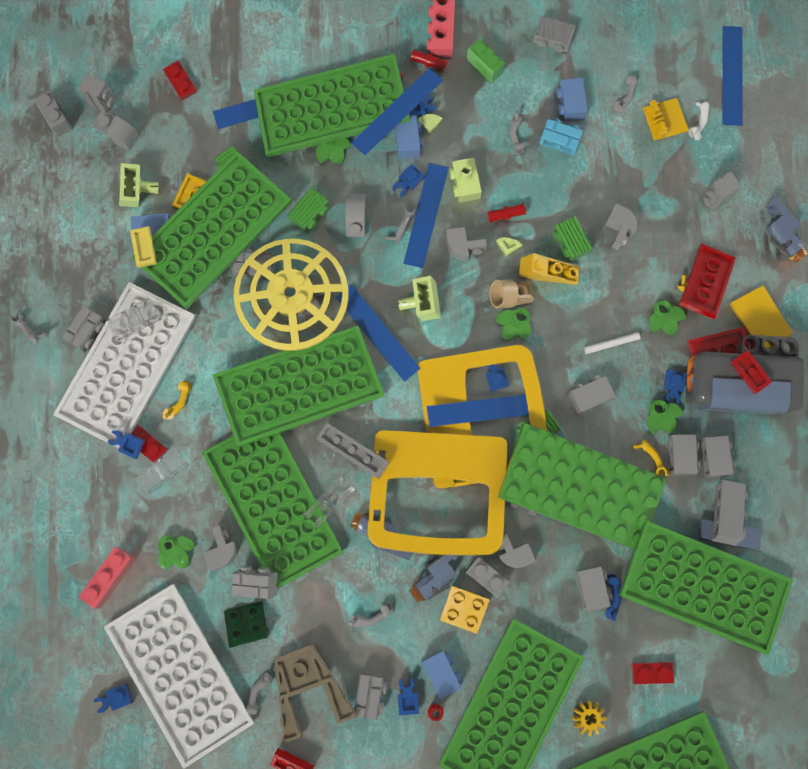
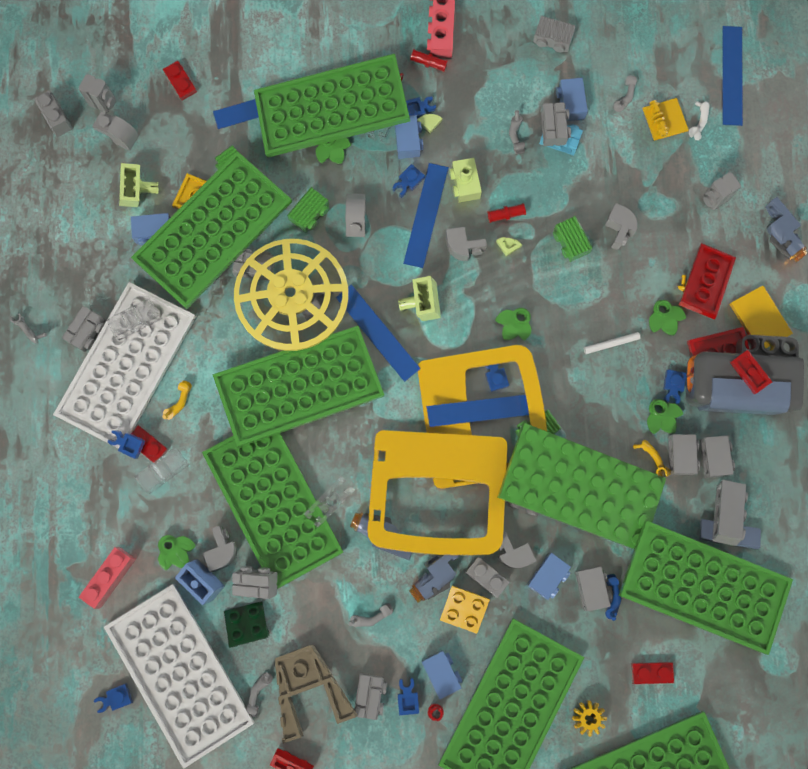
(143, 247): light yellow tile -> none
(199, 581): none -> medium blue brick
(353, 451): light grey plate -> none
(397, 111): blue sticker -> none
(402, 226): light grey piece -> none
(485, 60): bright green brick -> none
(505, 294): tan piece -> none
(548, 269): yellow slope -> none
(549, 576): none -> medium blue brick
(554, 124): none -> light grey brick
(591, 395): light grey brick -> none

